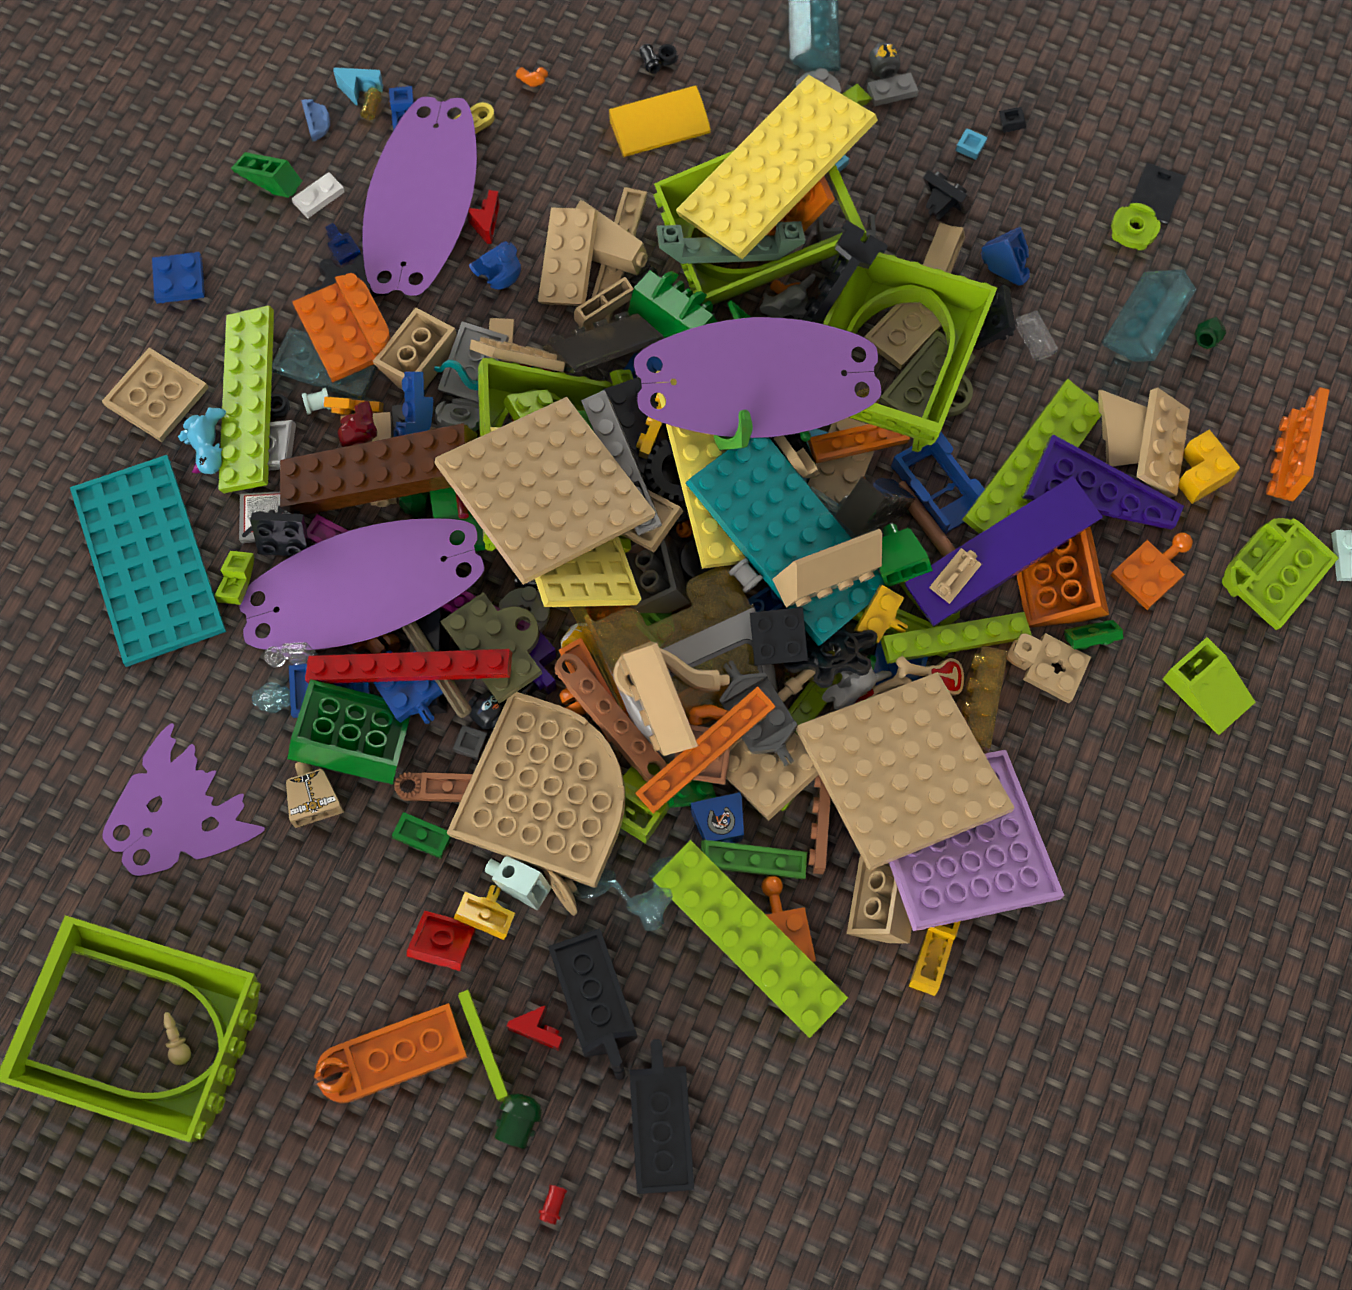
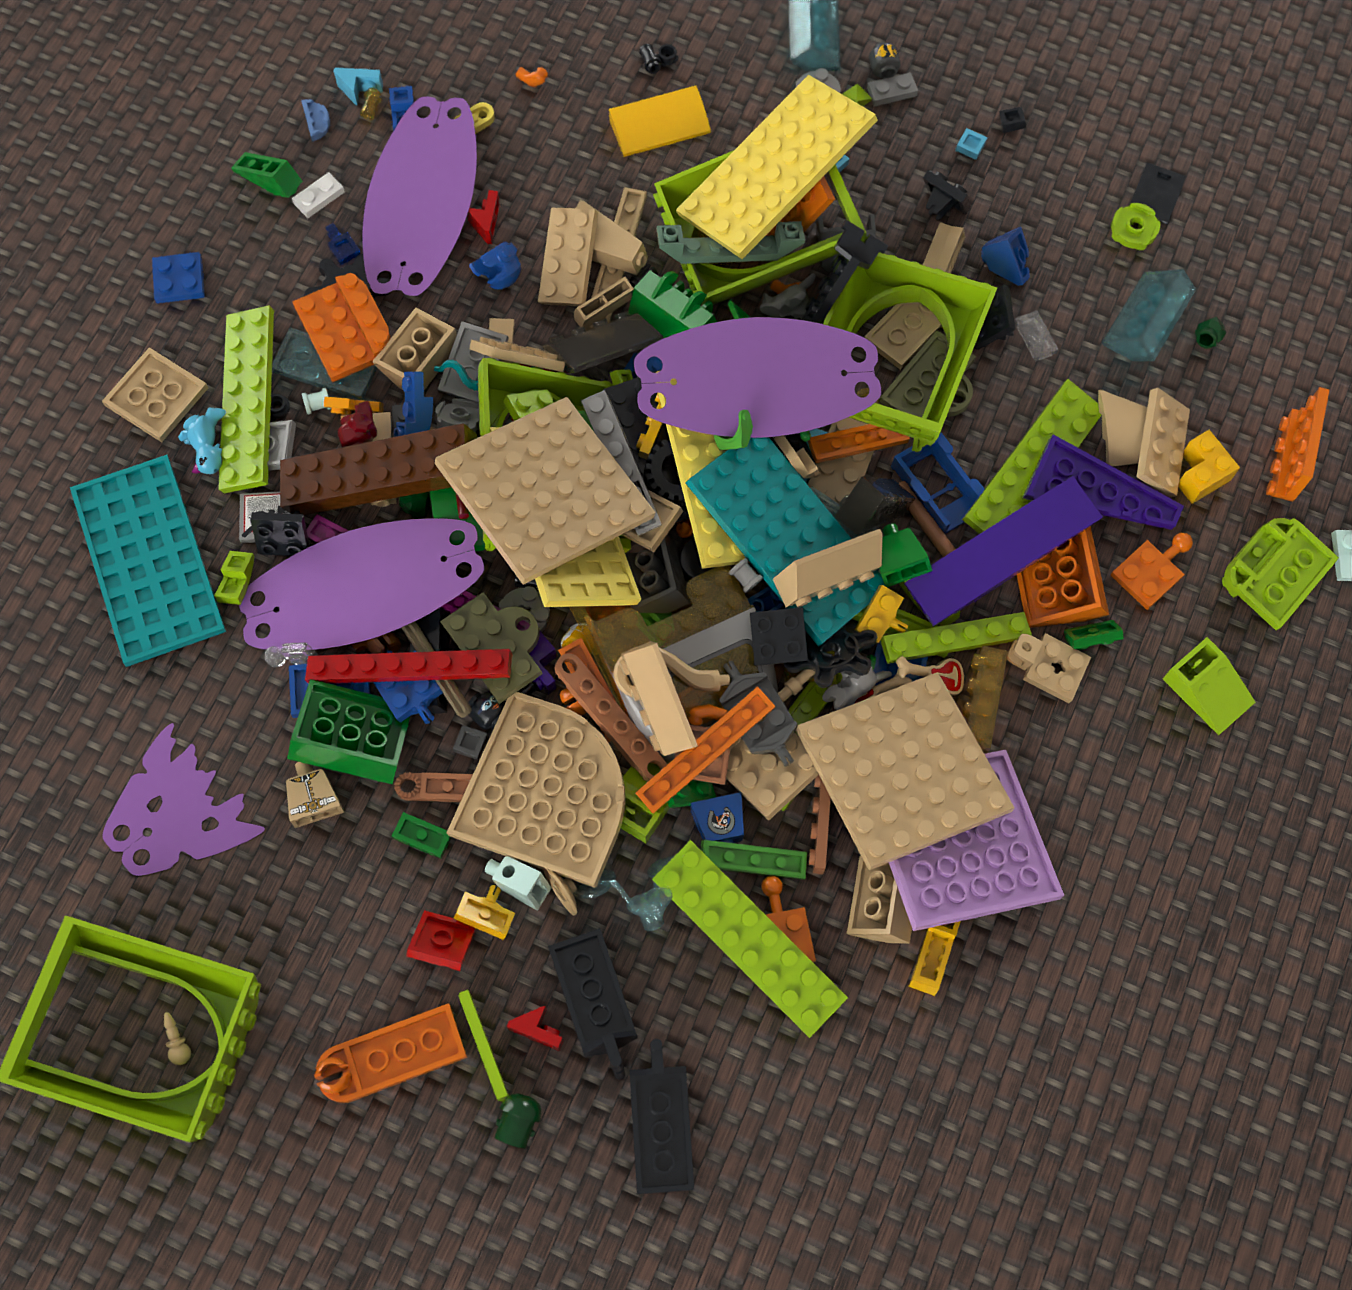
(271, 697): clear light blue rock -> none
(552, 1205): red pin -> none
(955, 575): tan hinge -> none

